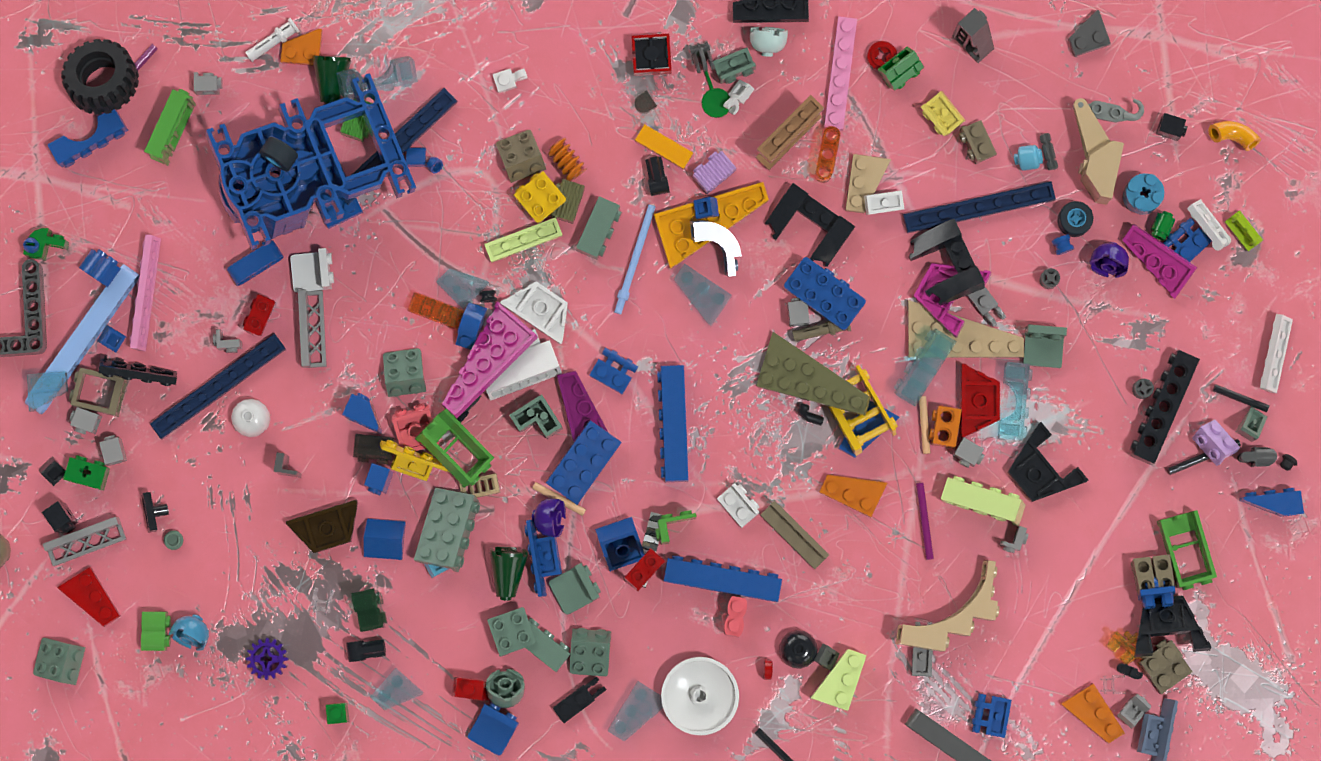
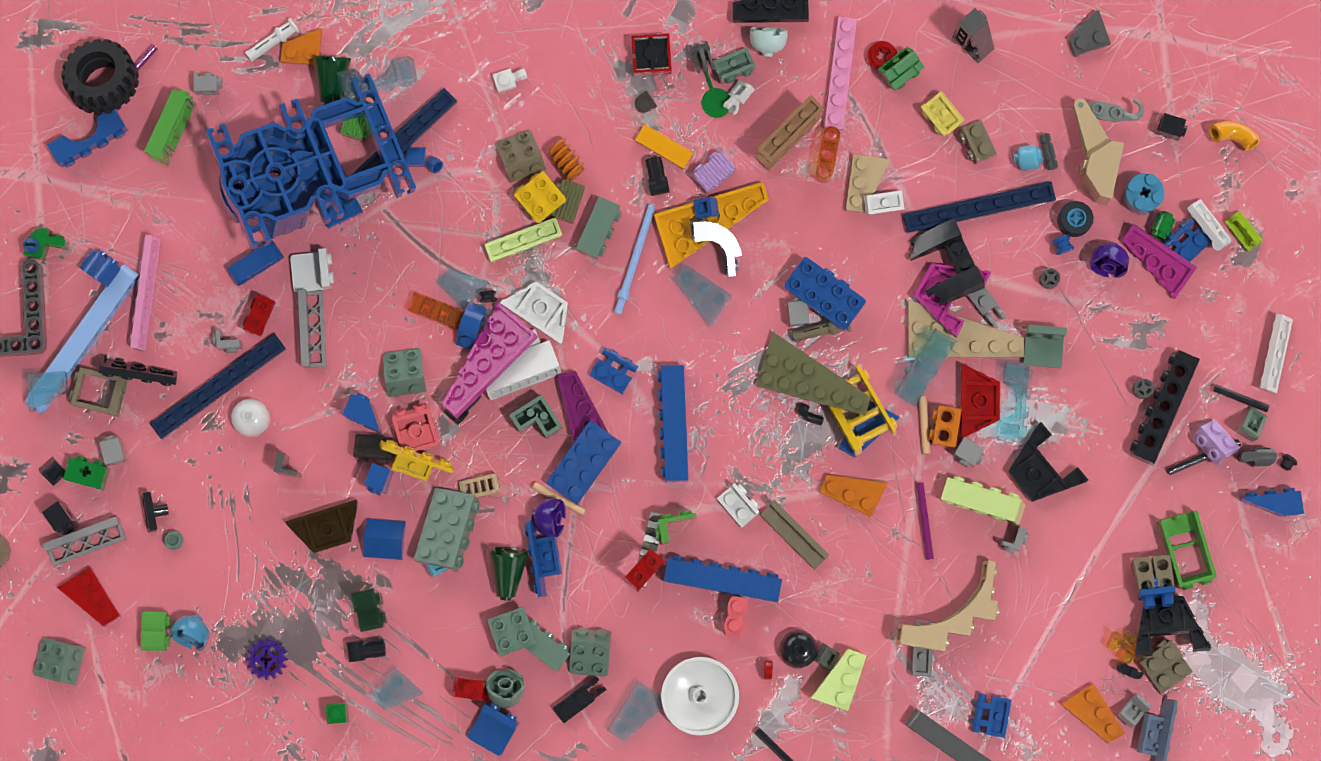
(85, 421): light grey brick -> none
(111, 338): blue slope -> none
(278, 153): black wheel -> none
(433, 433): bright green door -> none
(574, 589): sand green bracket -> none
(620, 543): blue slope -> none
(799, 201): black wedge -> none

